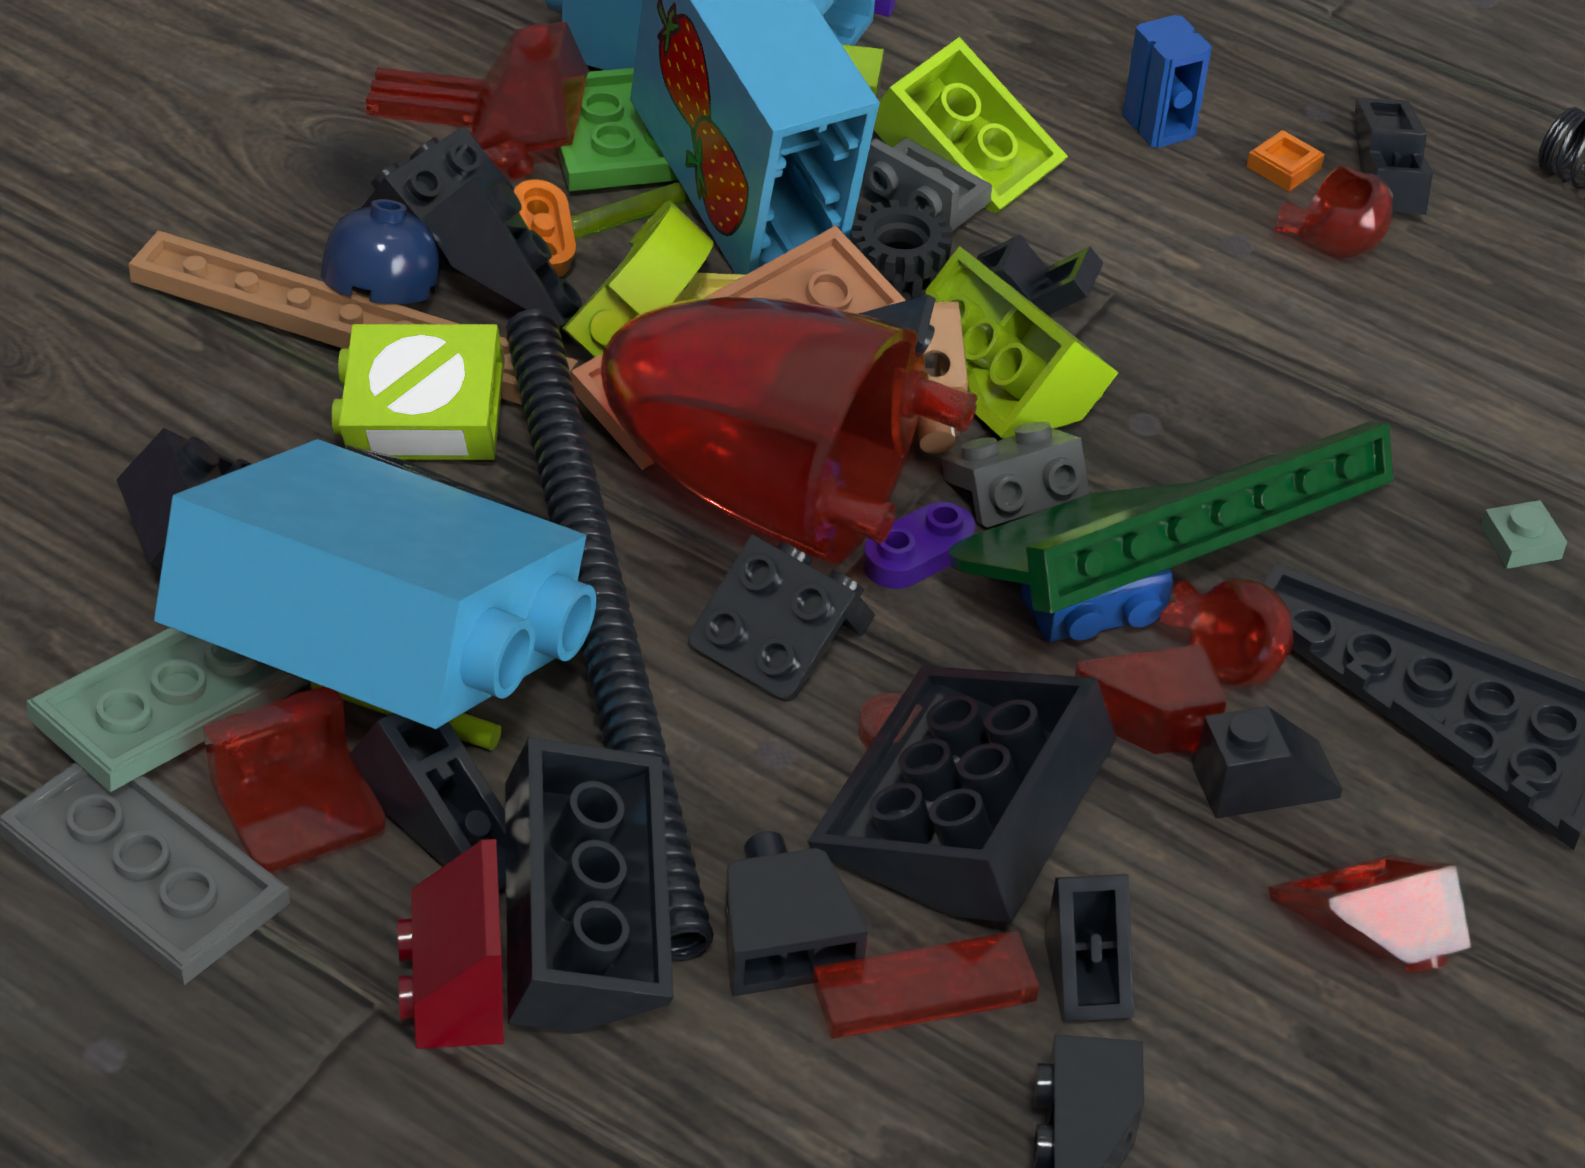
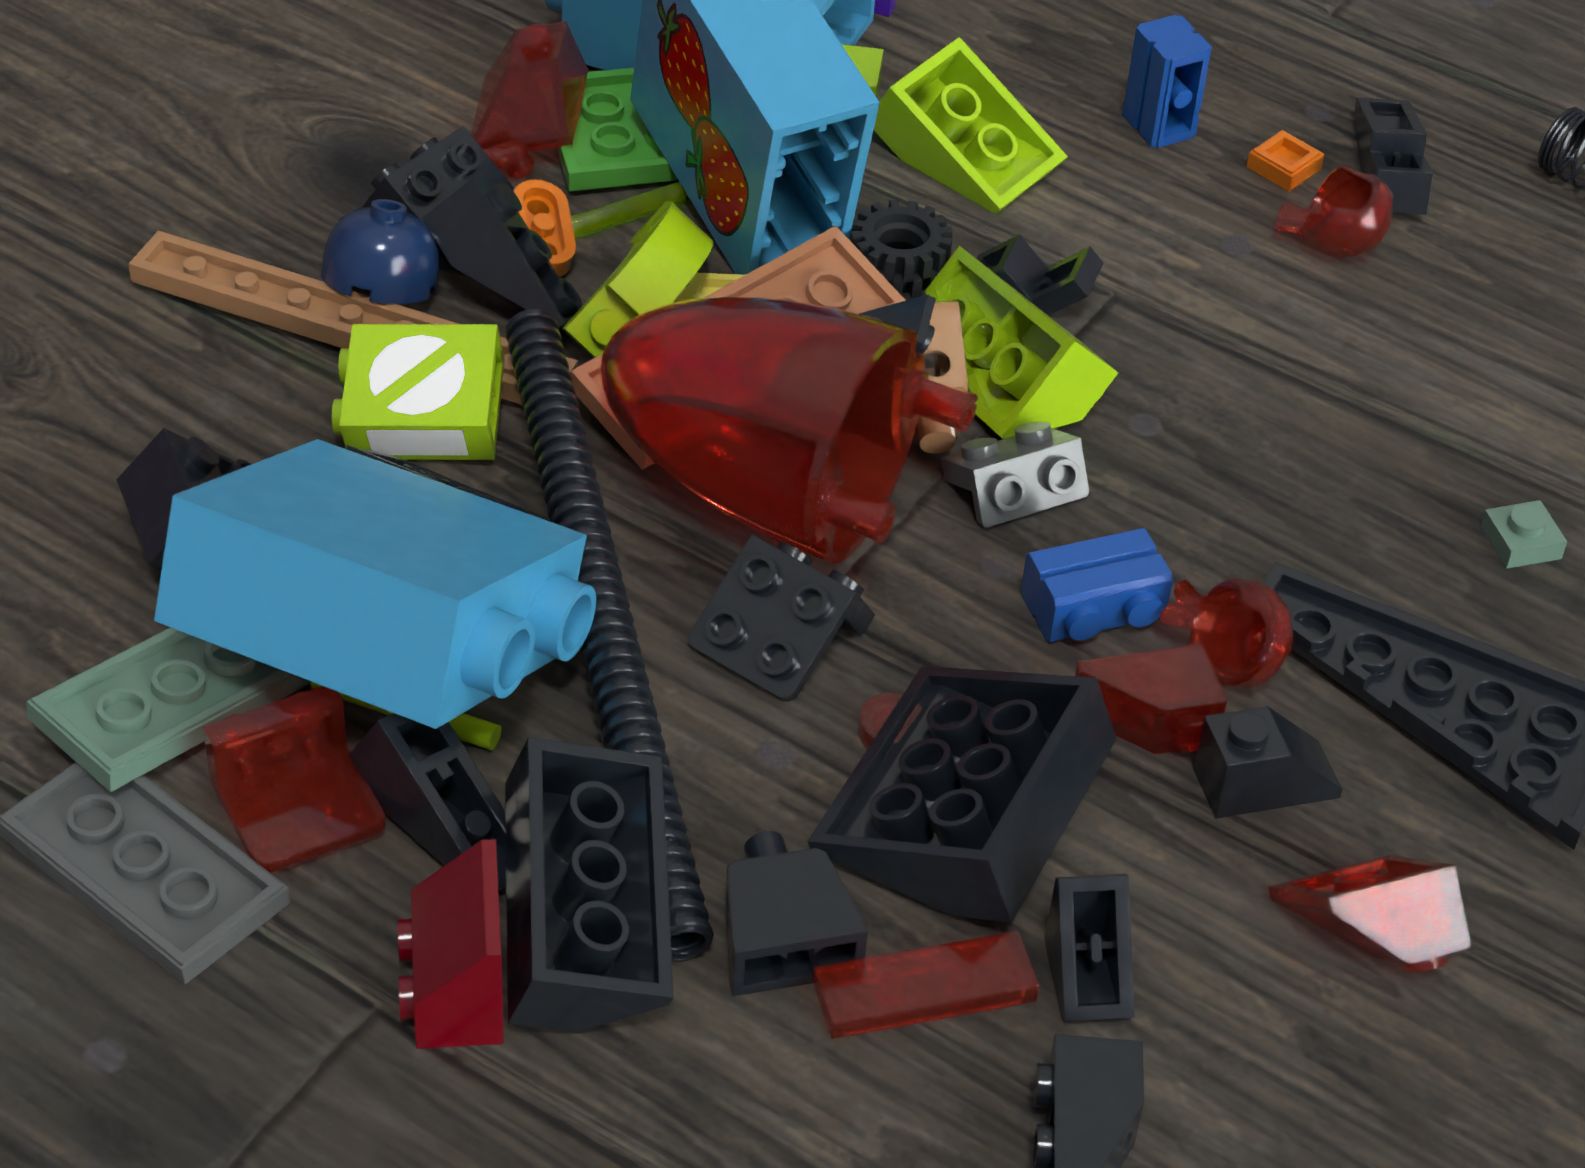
(424, 97): clear red tile -> none
(917, 545): dark purple plate -> none
(924, 177): dark grey bracket -> none
(1137, 532): dark green piece -> none

